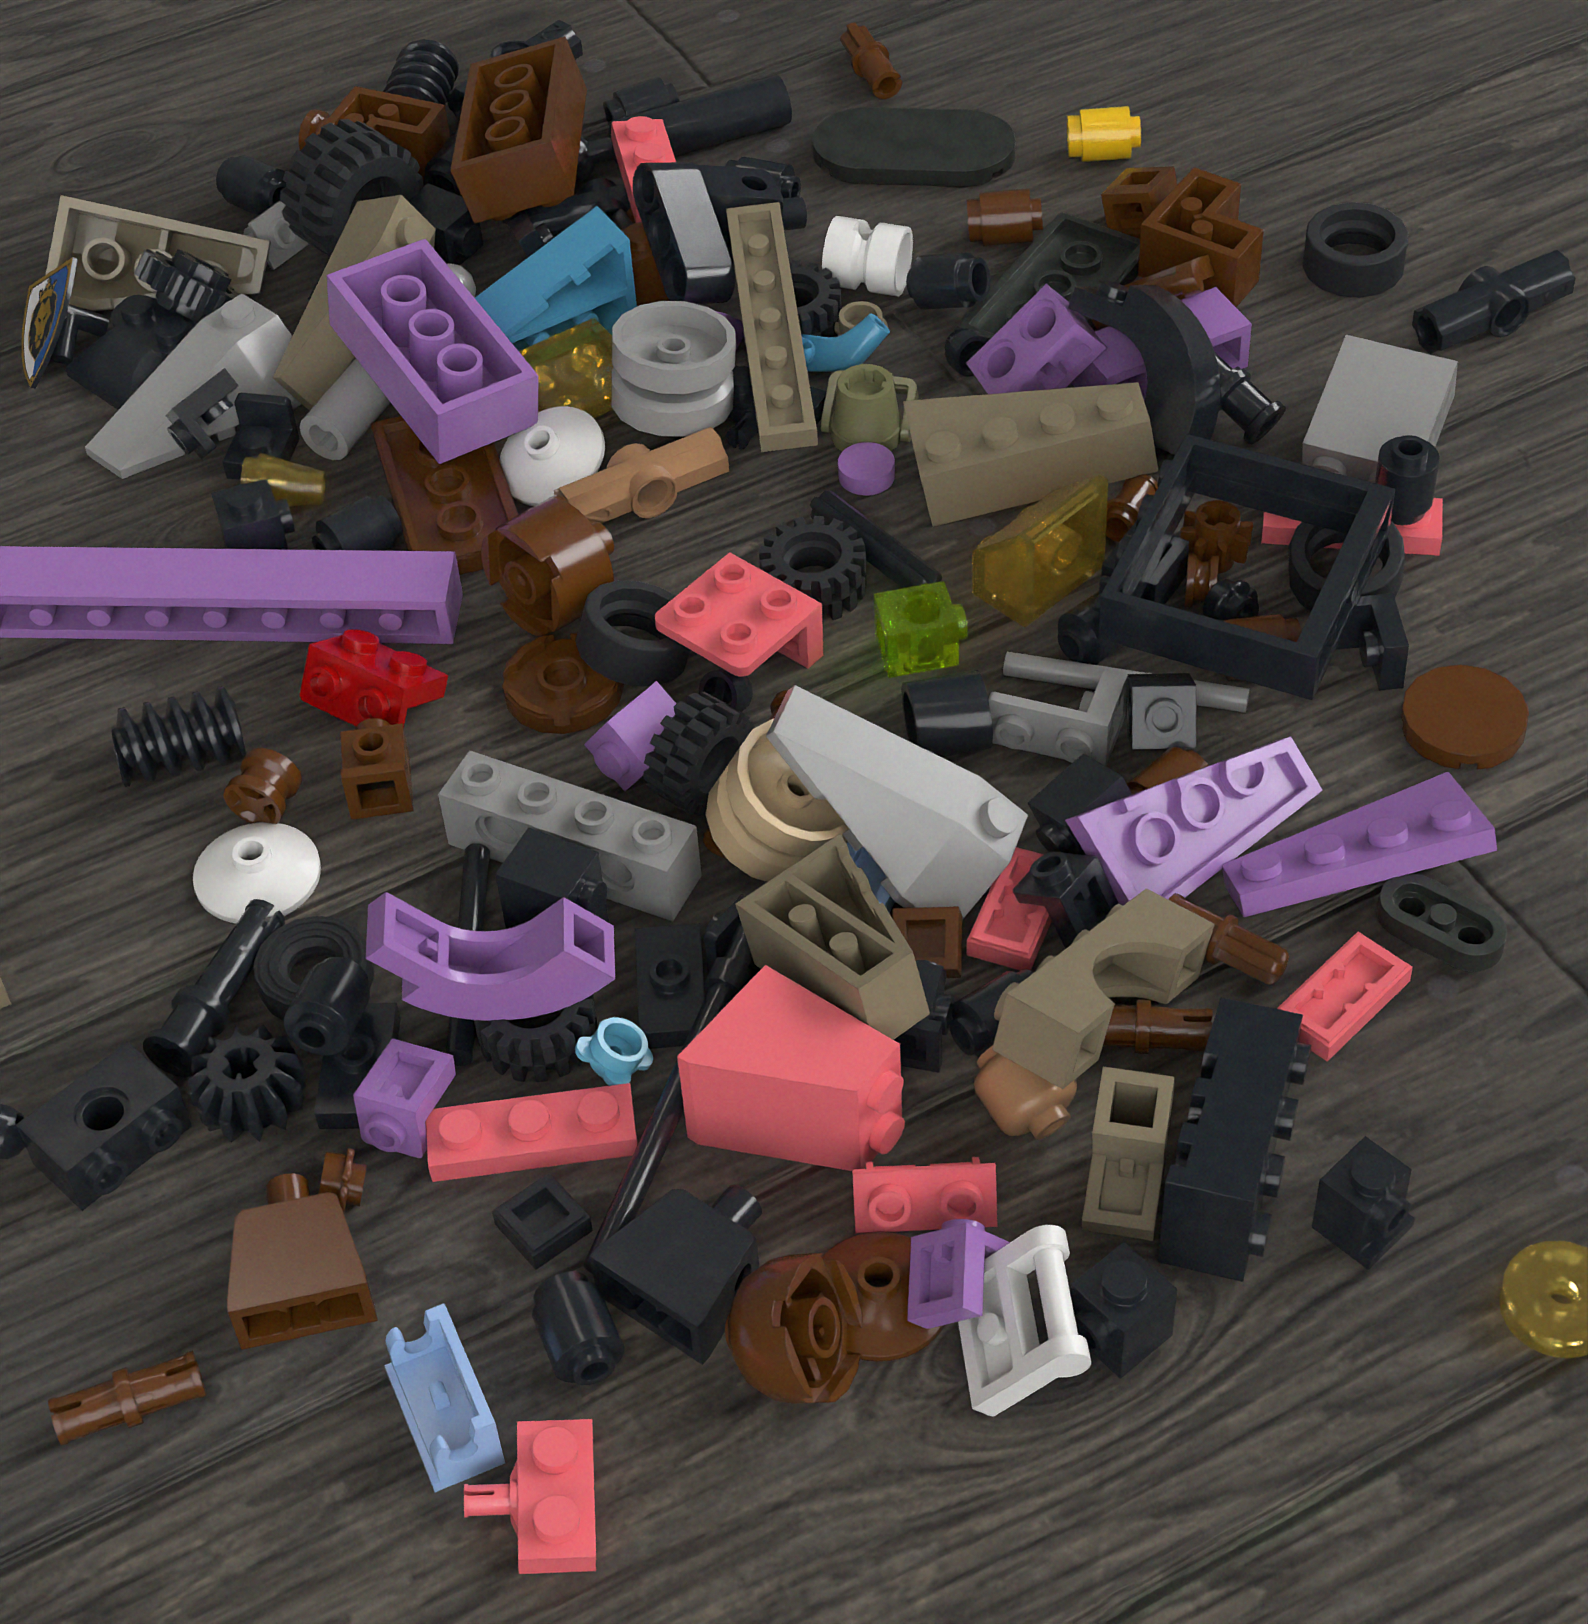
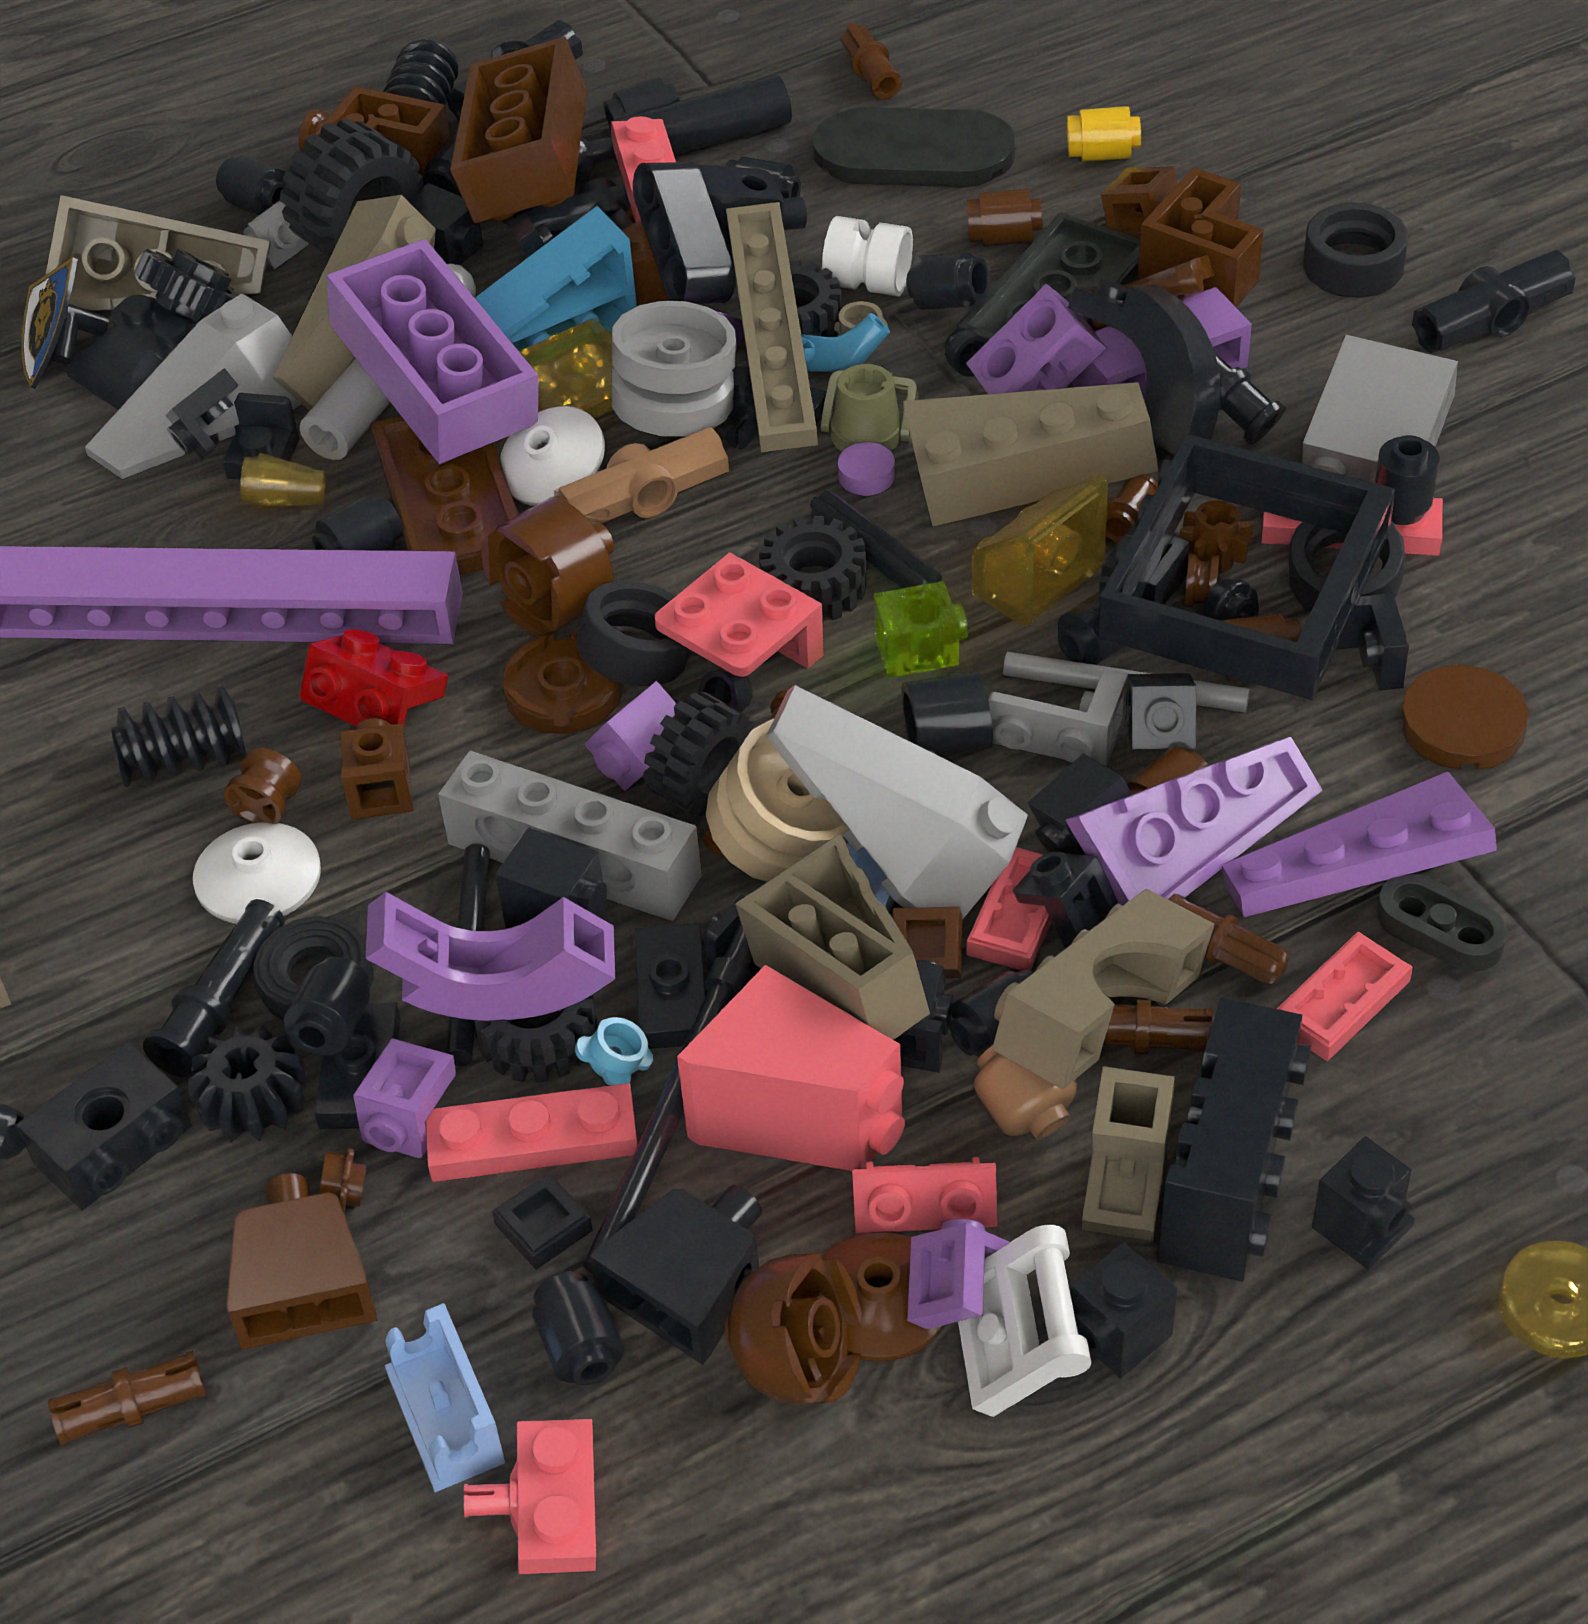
(252, 517): black brick -> none

